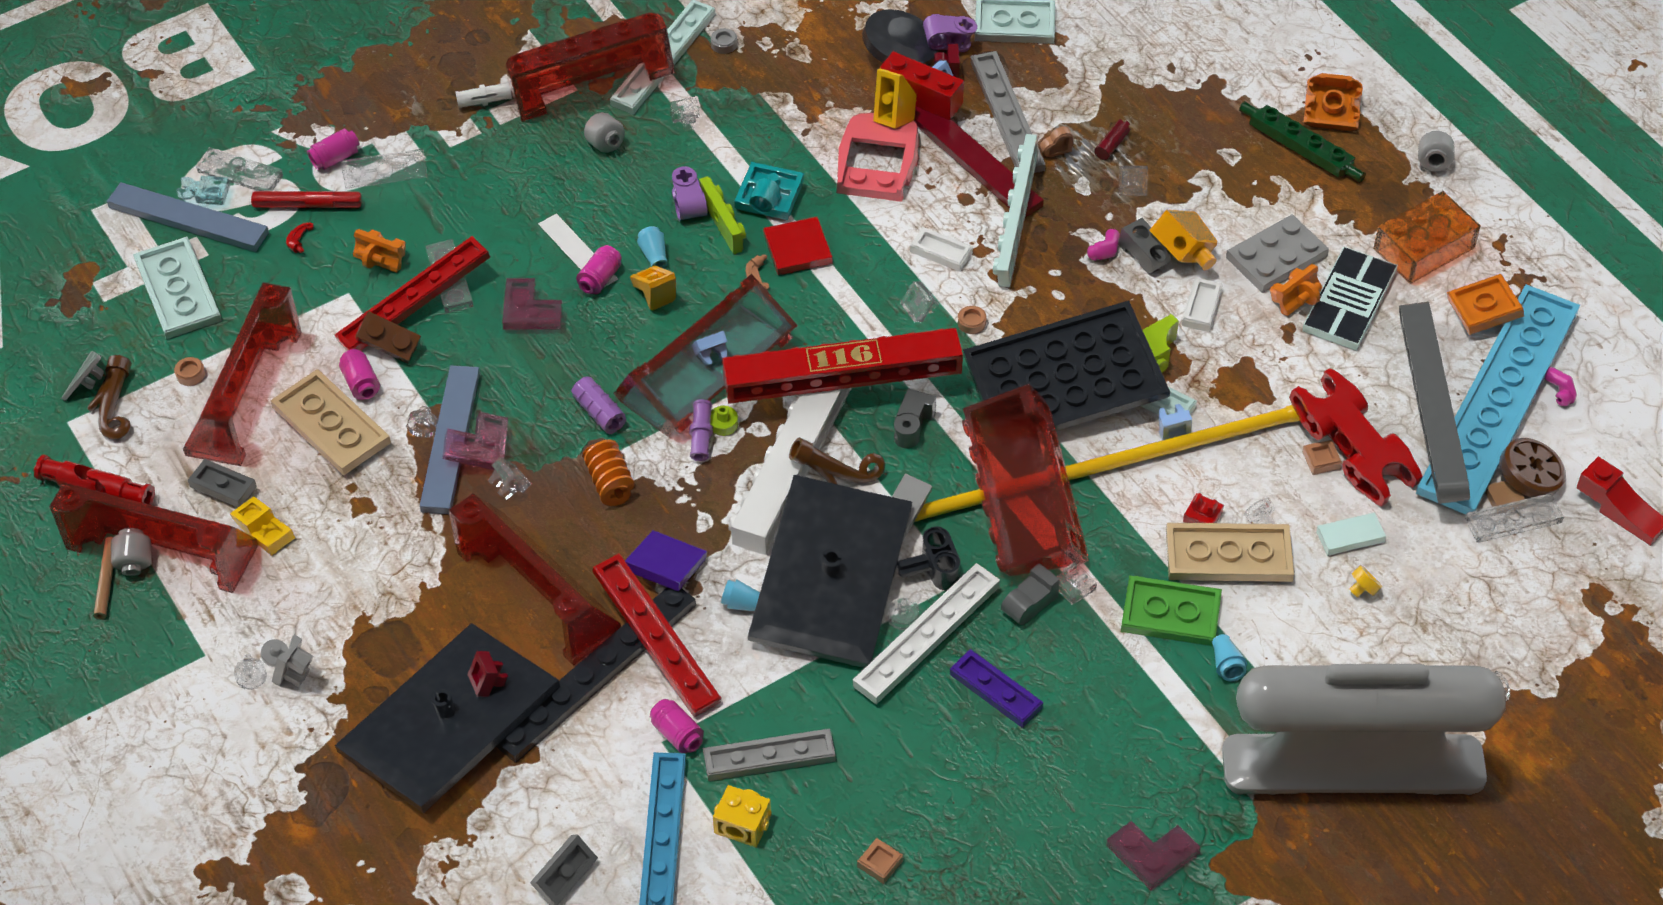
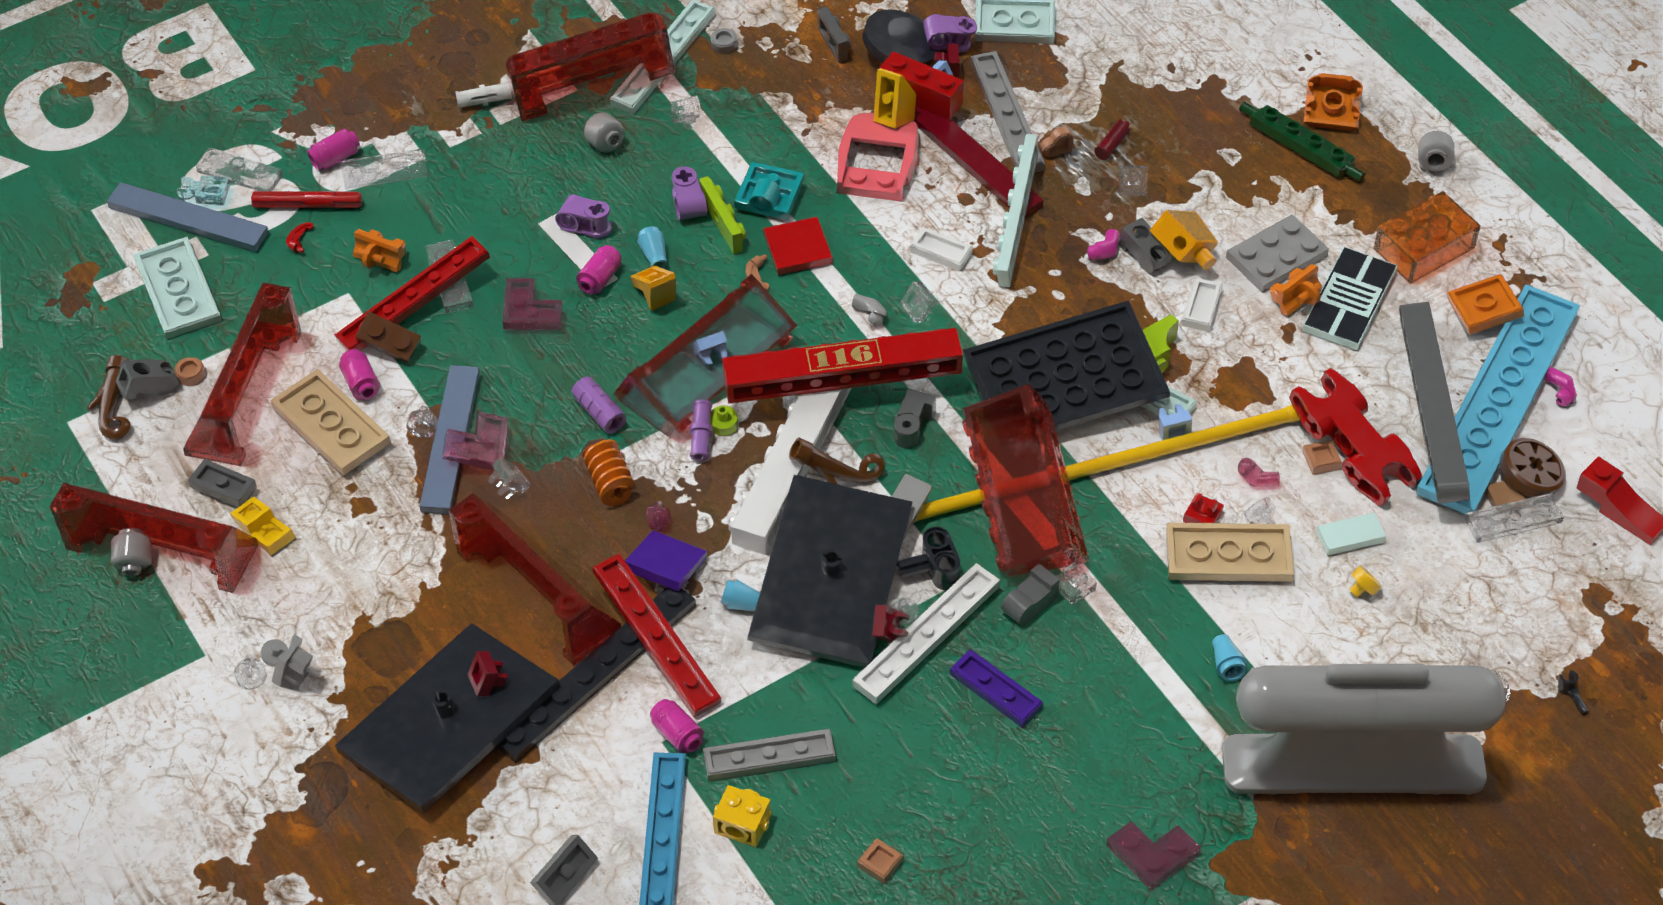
(87, 367): light grey piece -> none
(92, 479): red piece -> none
(104, 582): medium nougat piece -> none
(146, 377): none -> dark grey leg
(583, 215): none -> medium lavender piece
(658, 516): none -> clear pink plate
(834, 37): none -> dark grey plate
(871, 305): none -> light grey arm
(887, 623): none -> dark red tile
(971, 319): nougat tile -> none
(1171, 610): bright green tile -> none
(1256, 476): none -> clear pink arm
(1570, 688): none -> black hand

